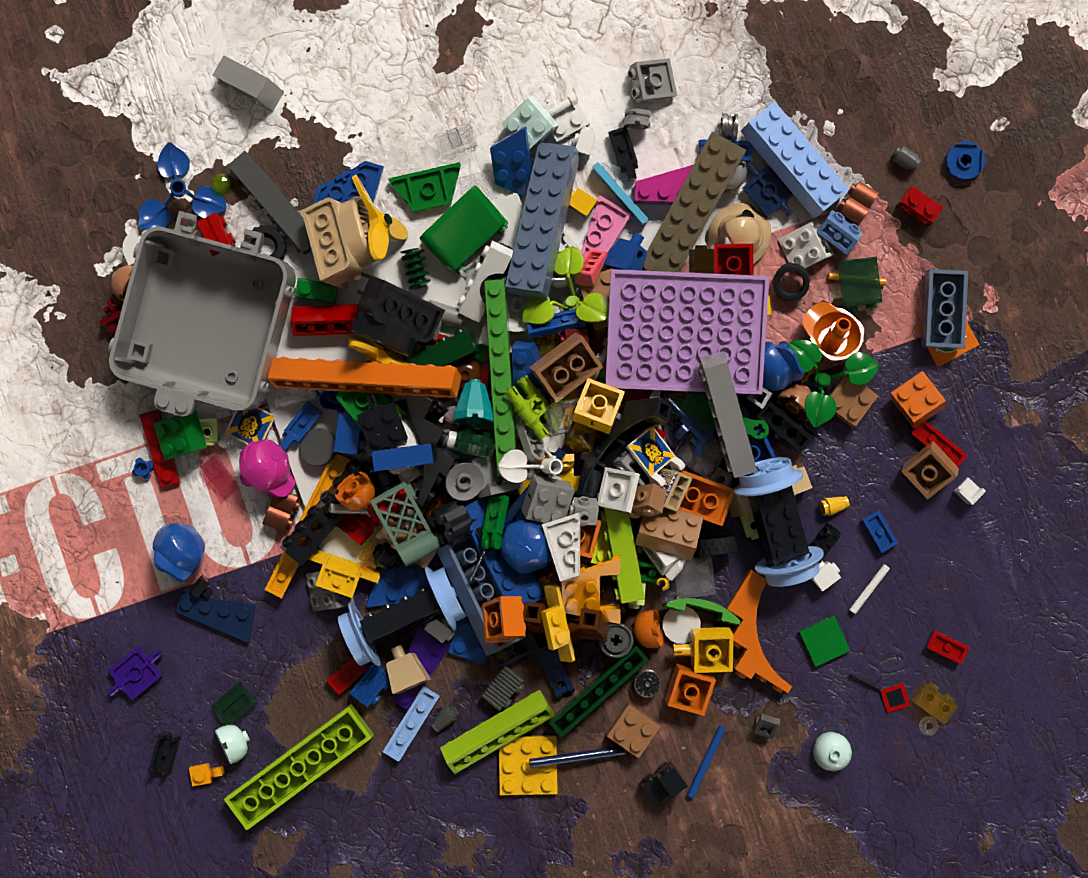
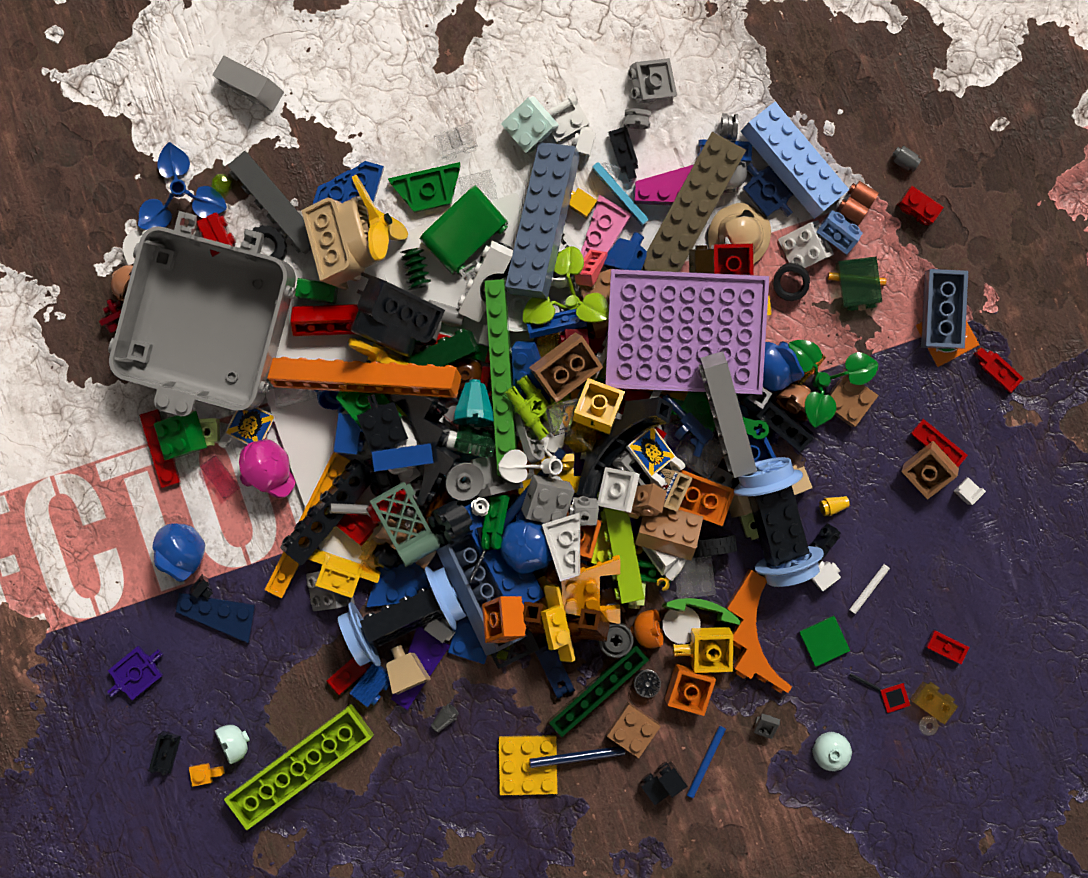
(137, 471): blue plate -> none
(233, 704): clear green plate -> none
(281, 511): copper brick -> none
(300, 425): blue hinge -> none
(318, 447): dark grey tile -> none
(356, 492): orange cylinder -> none
(411, 723): light blue plate -> none
(480, 502): none -> white plate
(497, 731): lime brick -> none
(502, 688): dark grey brick -> none
(512, 162): blue wing -> none
(833, 331): orange piece -> none
(879, 531): blue plate -> none
(918, 399): orange brick -> none
(972, 153): blue plate -> none
(998, 369): none -> red hinge

